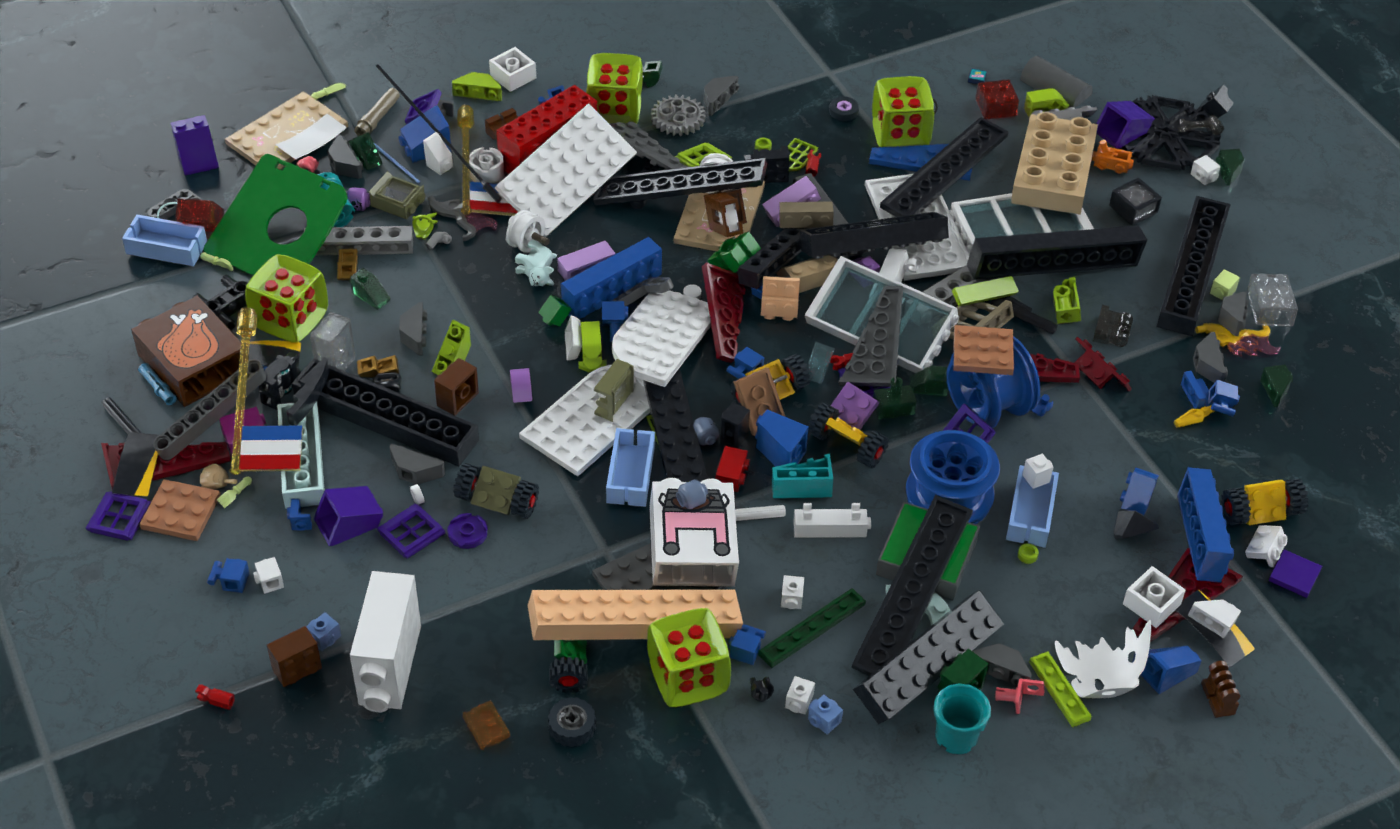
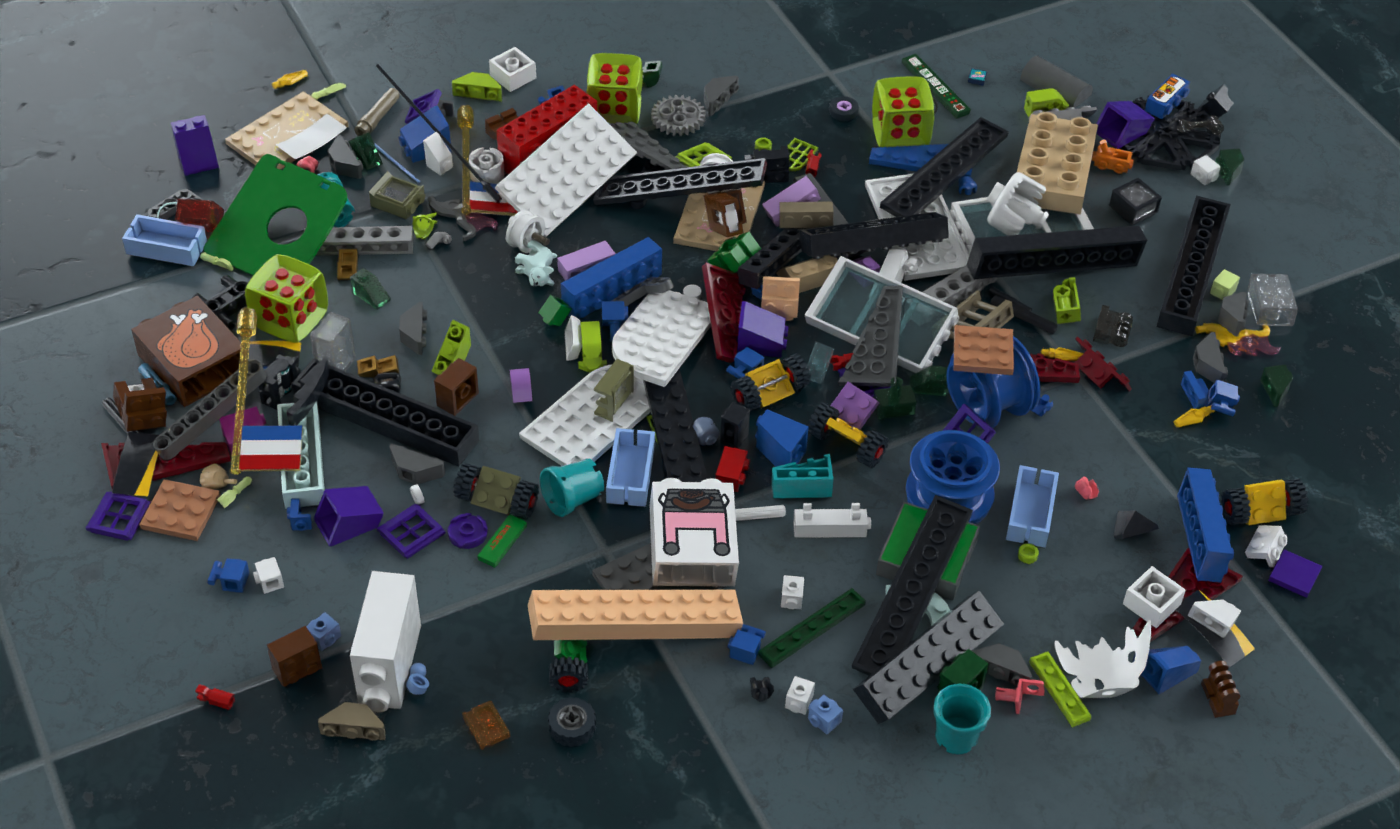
(140, 405): none -> reddish brown brick
(289, 79): none -> yellow piece
(352, 721): none -> dark tan slope
(358, 198): medium lavender head -> none
(417, 683): none -> medium blue plate
(502, 540): none -> green tile
(570, 486): none -> teal piece
(689, 657): lime piece -> none
(692, 494): sand blue head -> none
(758, 394): medium nougat tile -> none
(761, 331): none -> slope
(937, 86): none -> dark green tile
(968, 184): none -> blue arm
(985, 291): lime tile -> none
(997, 99): clear red brick -> none
(1016, 205): none -> white piece
(1037, 471): white brick -> none
(1061, 353): none -> yellow piece
(1086, 488): none -> coral arm
(1139, 491): blue brick -> none
(1167, 96): none -> brick

